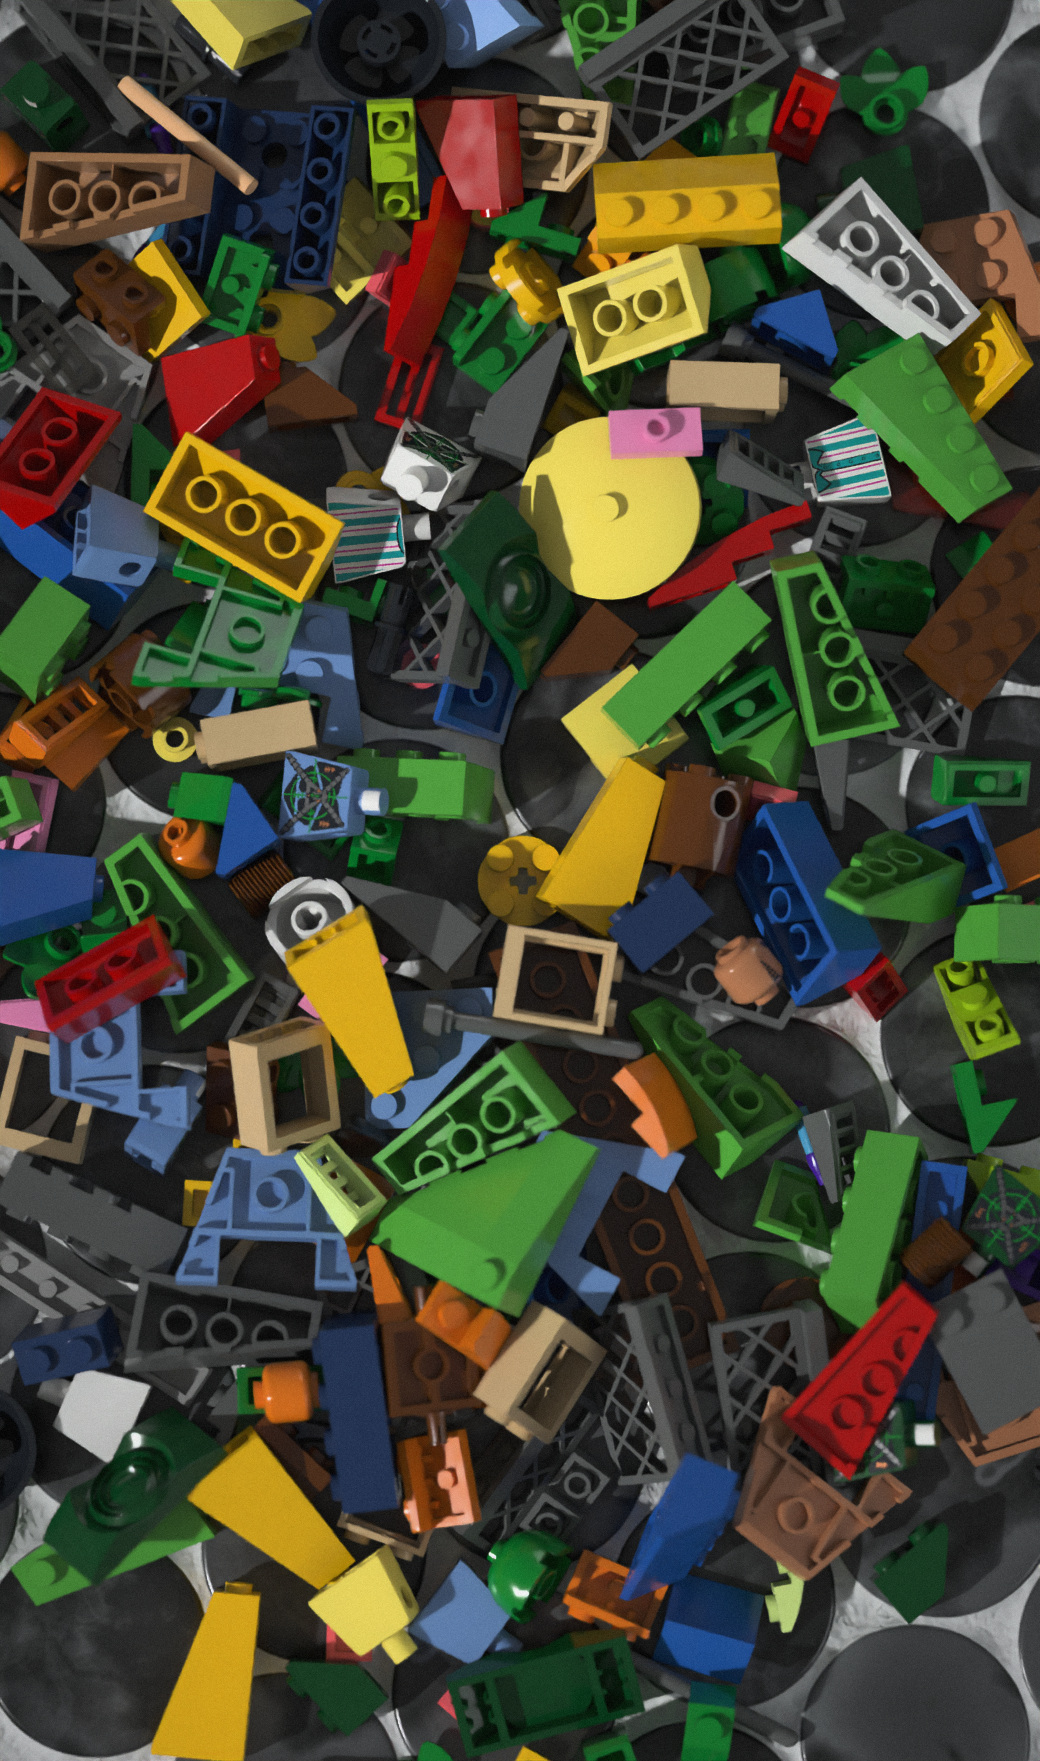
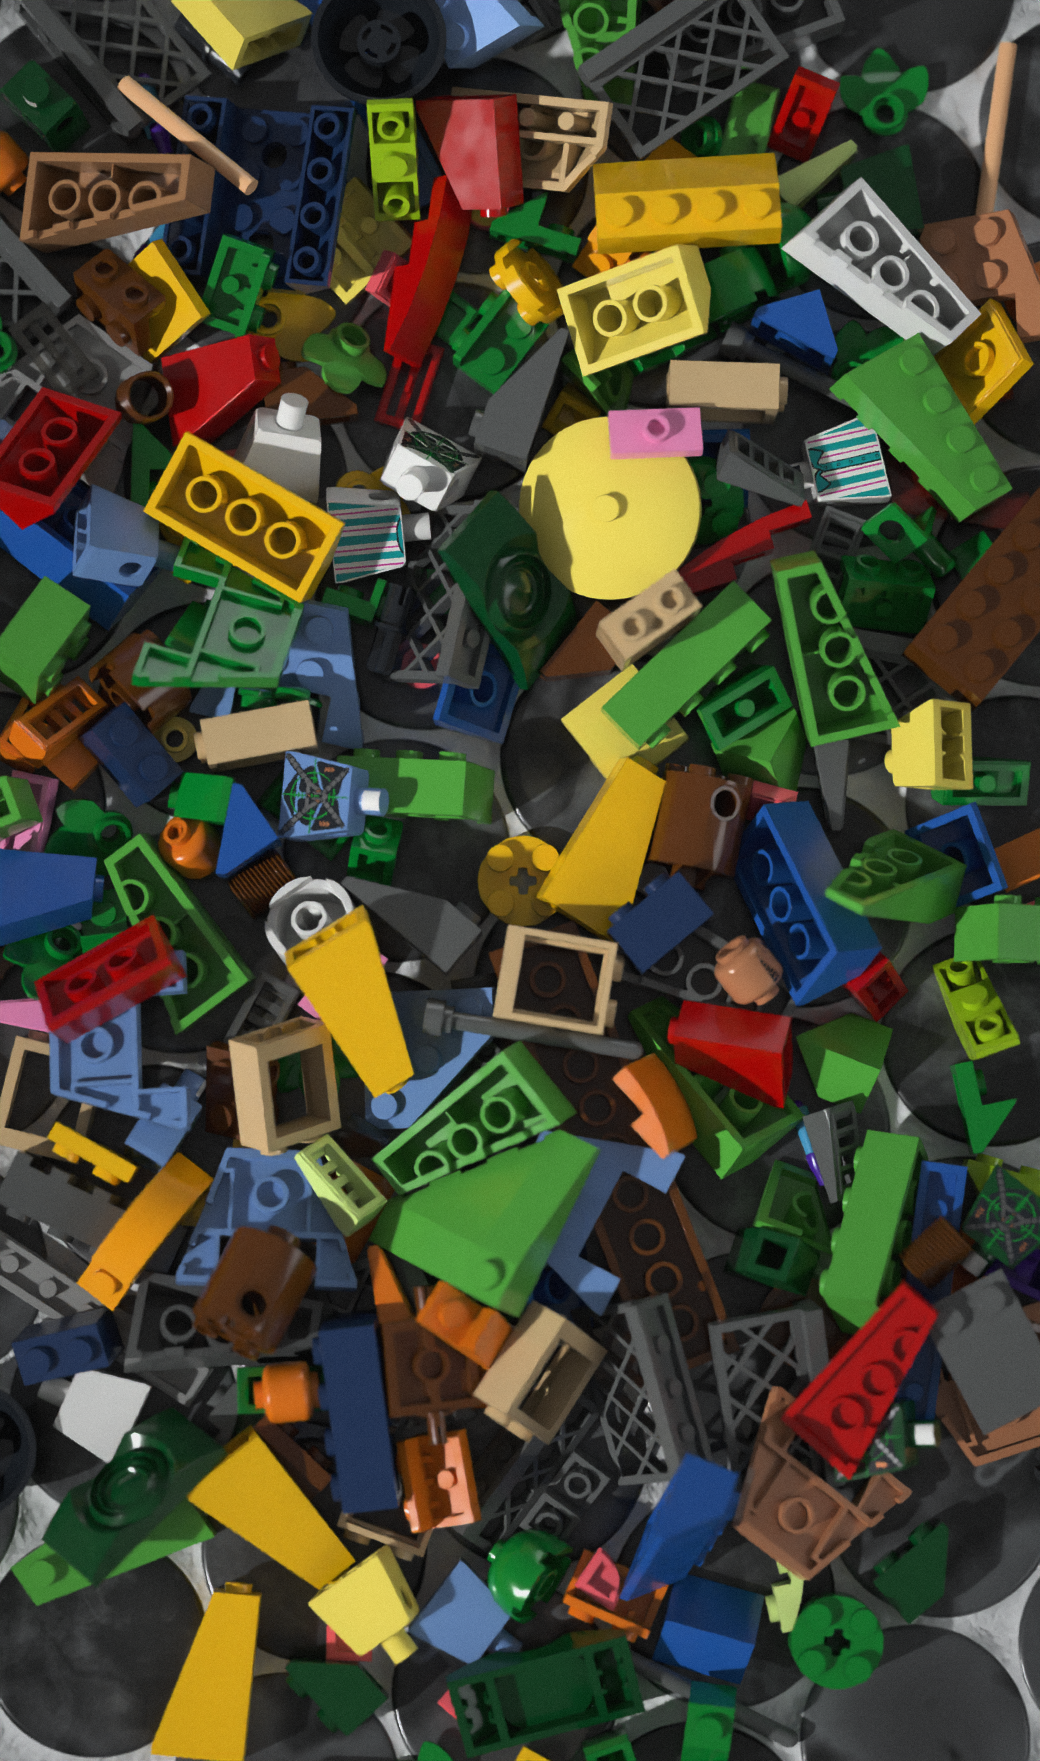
(83, 830): none -> green plate
(109, 1163): none -> yellow plate
(130, 754): none -> dark blue brick
(144, 1229): none -> light orange arch
(162, 387): none -> reddish brown piece
(266, 1278): none -> reddish brown cylinder
(285, 446): none -> white torso
(344, 358): none -> bright green plate
(600, 1579): none -> coral tile
(648, 620): none -> tan window
(735, 1048): none -> red slope
(772, 1259): none -> dark green slope
(808, 179): none -> yellowish green slope
(845, 1058): none -> bright green slope
(851, 1661): none -> green brick
(913, 537): none -> green bracket
(933, 747): none -> light yellow torso
(996, 128): none -> light nougat bar

